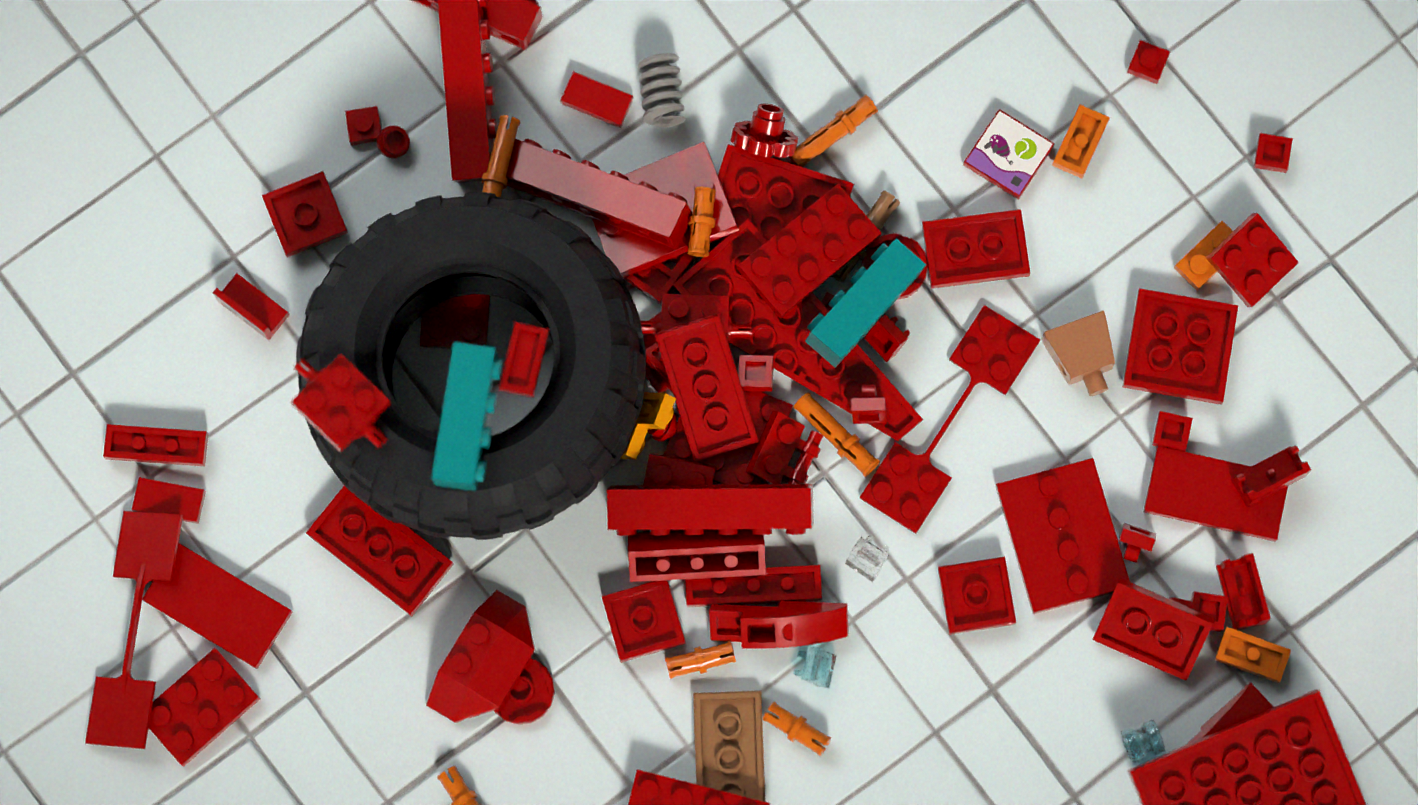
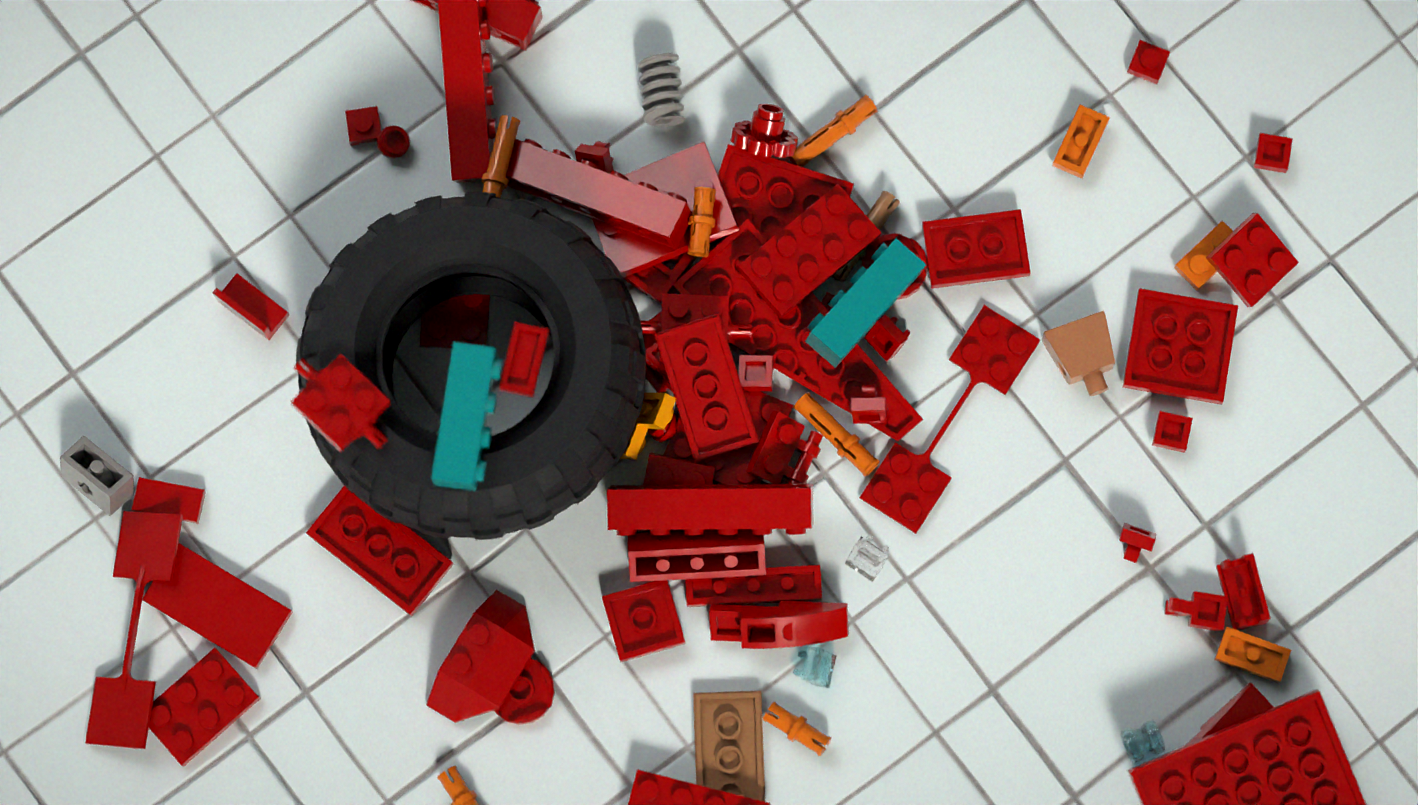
(96, 475): none -> light grey brick
(155, 445): red plate -> none
(305, 214): red plate -> none
(597, 99): red tile -> none
(597, 154): none -> red tile
(700, 660): orange pin -> none
(976, 595): red plate -> none
(1008, 154): tile -> none
(1062, 535): red plate -> none
(1153, 629): red plate -> none
(1202, 493): red tile -> none
(1270, 475): red hinge -> none

